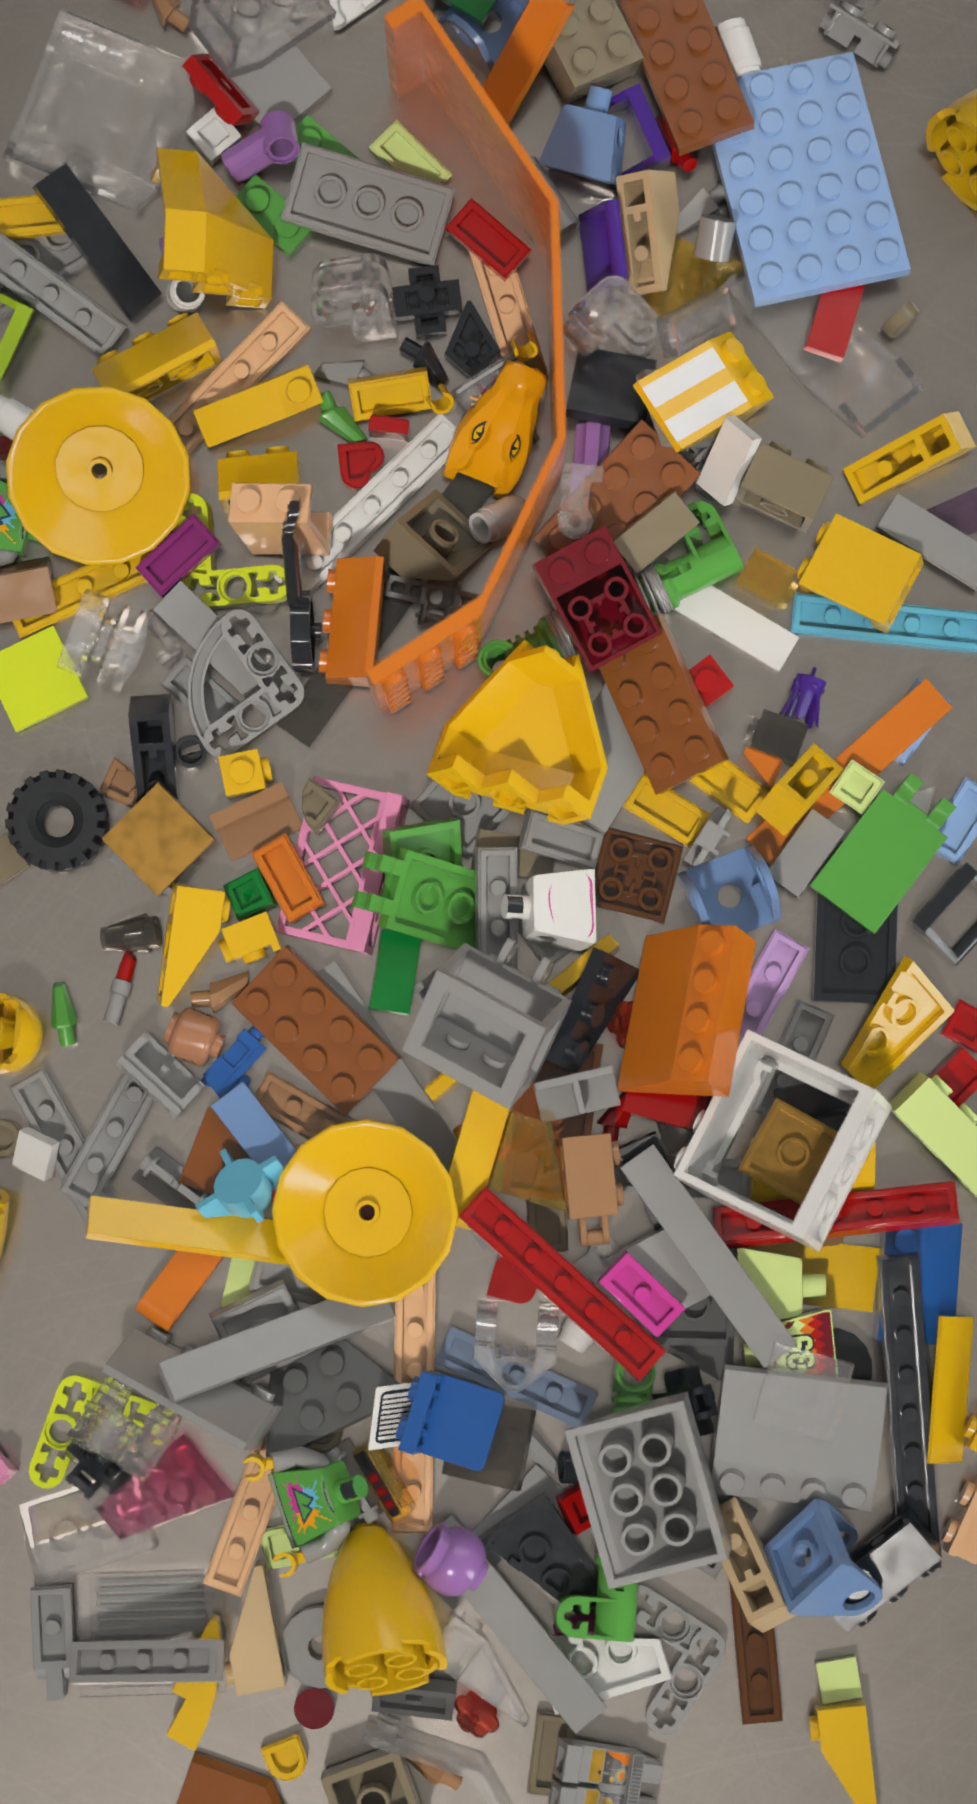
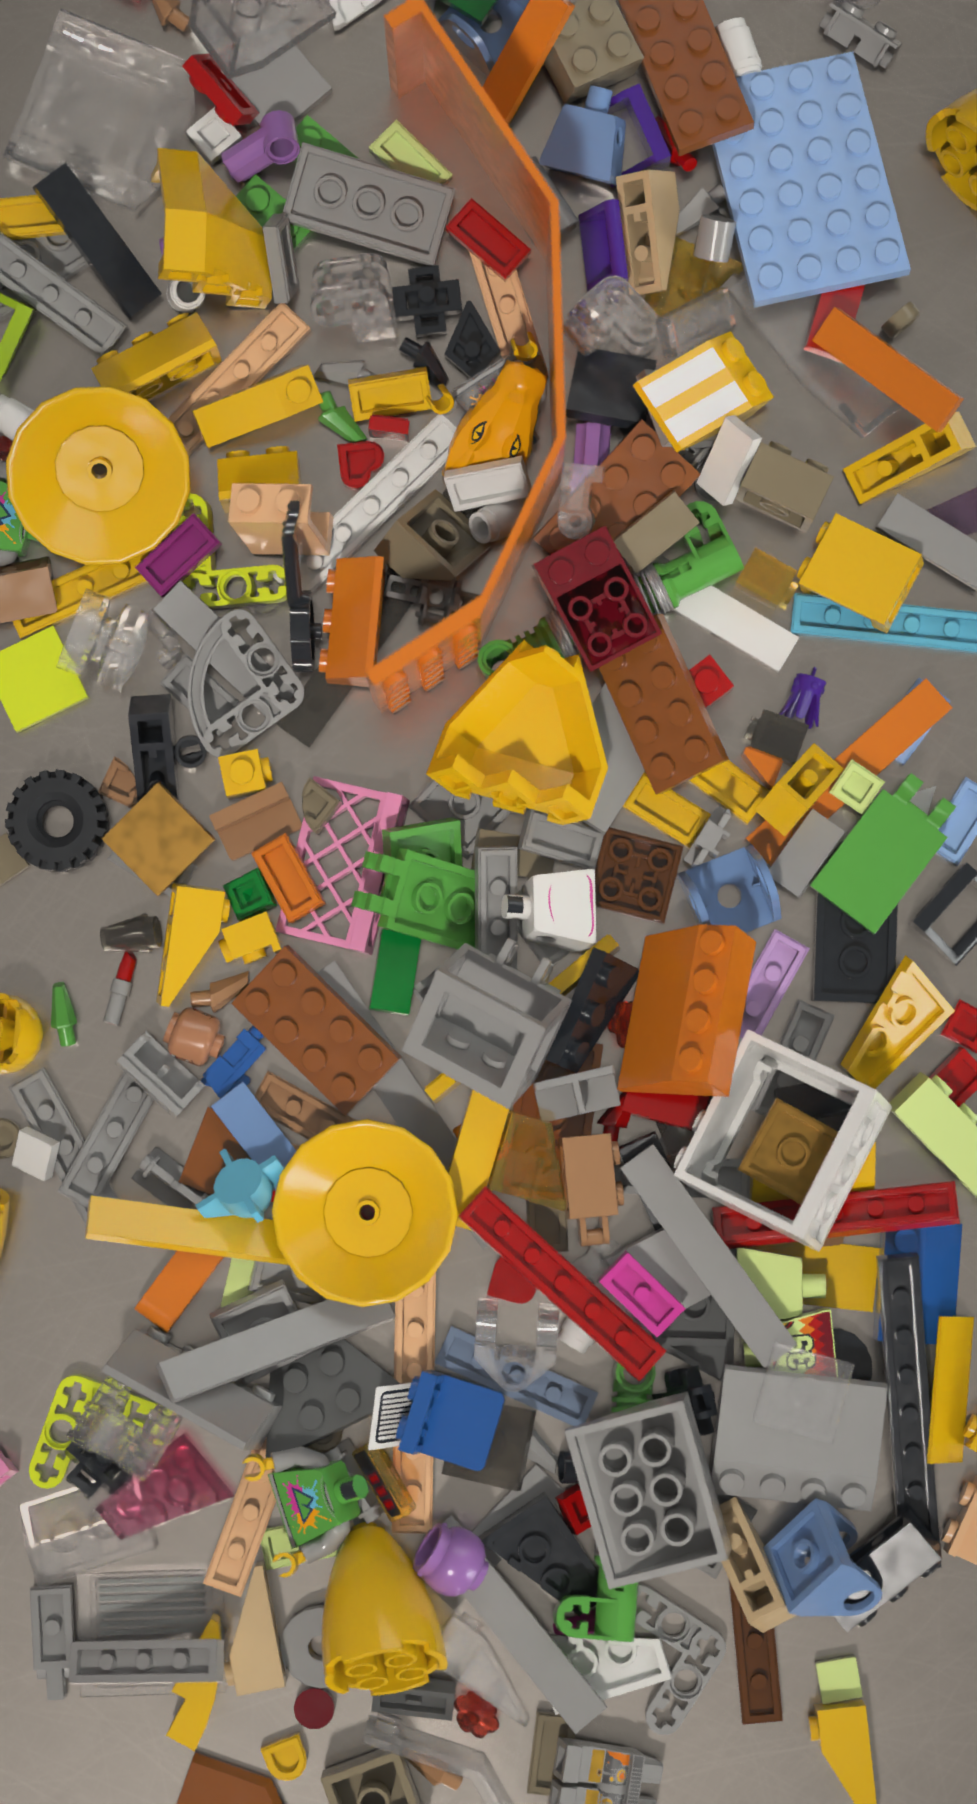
(281, 257): none -> light grey tile
(488, 483): none -> white tile
(887, 369): none -> orange tile

